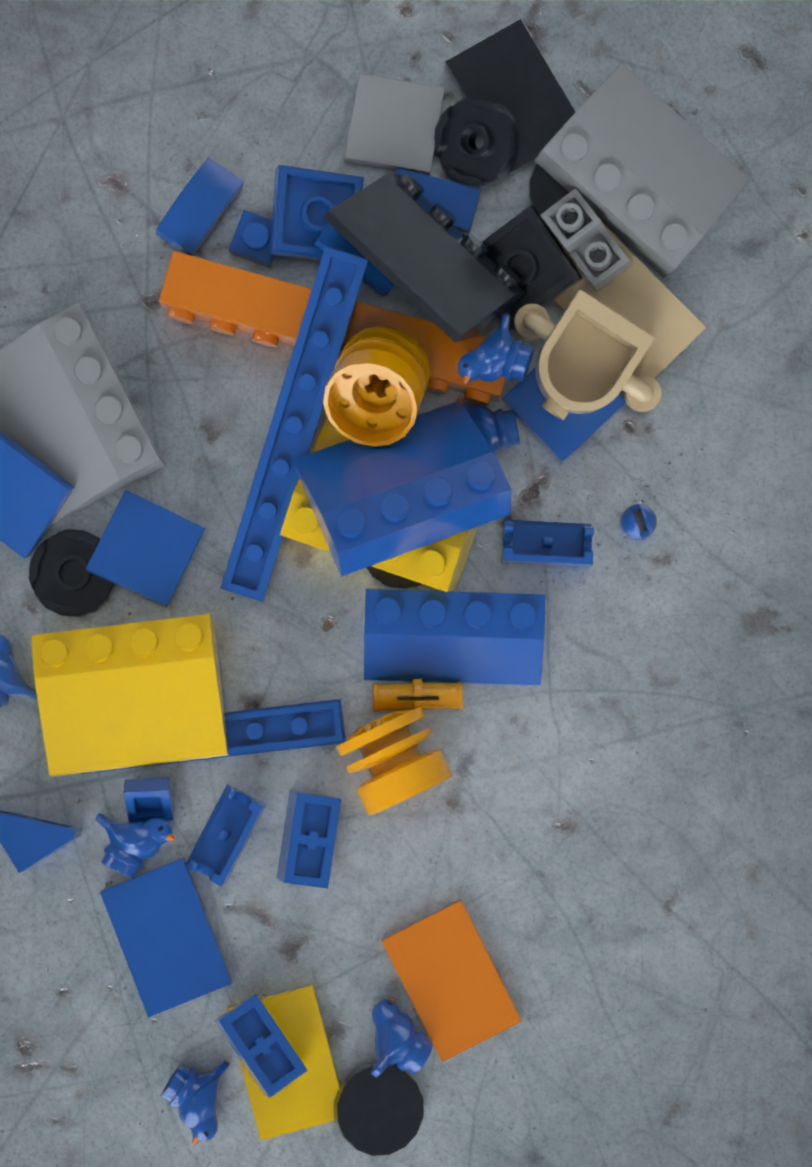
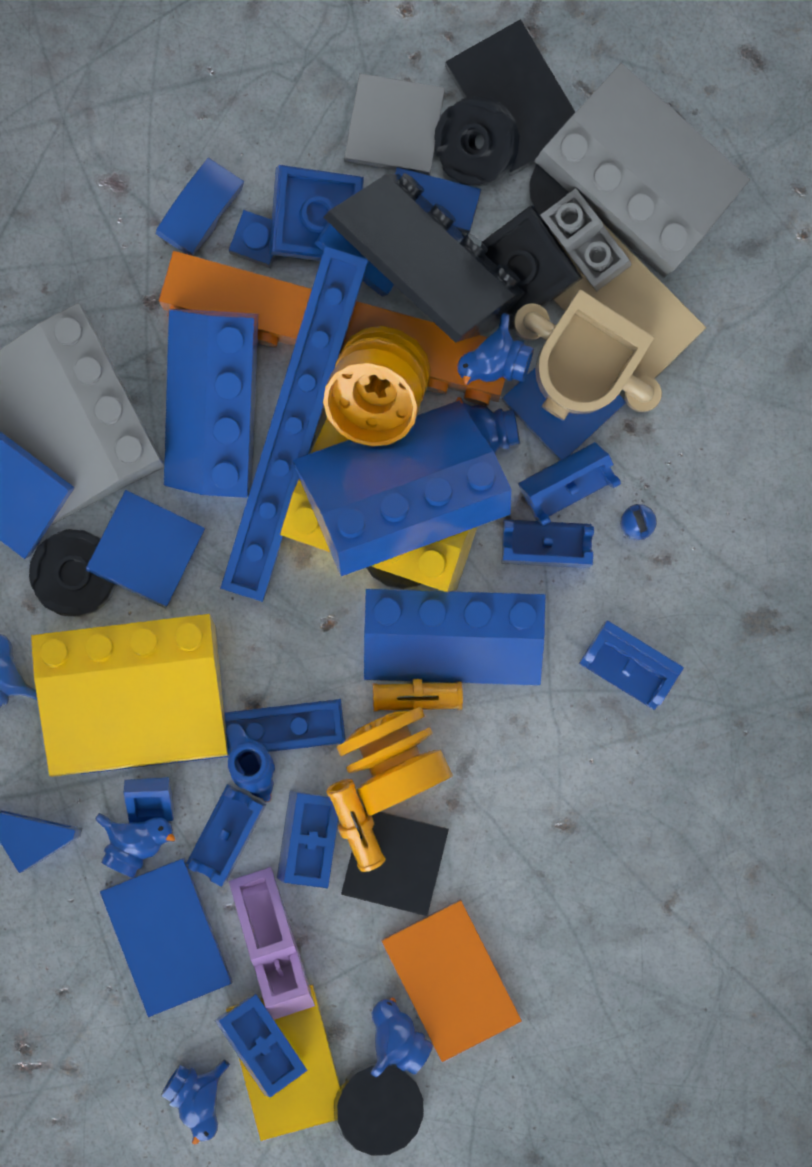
(210, 402): none -> blue slope
(250, 763): none -> blue animal
(271, 944): none -> lavender slope
(345, 801): none -> light orange pin
(410, 869): none -> black tile
(568, 482): none -> blue hinge
(631, 665): none -> blue hinge

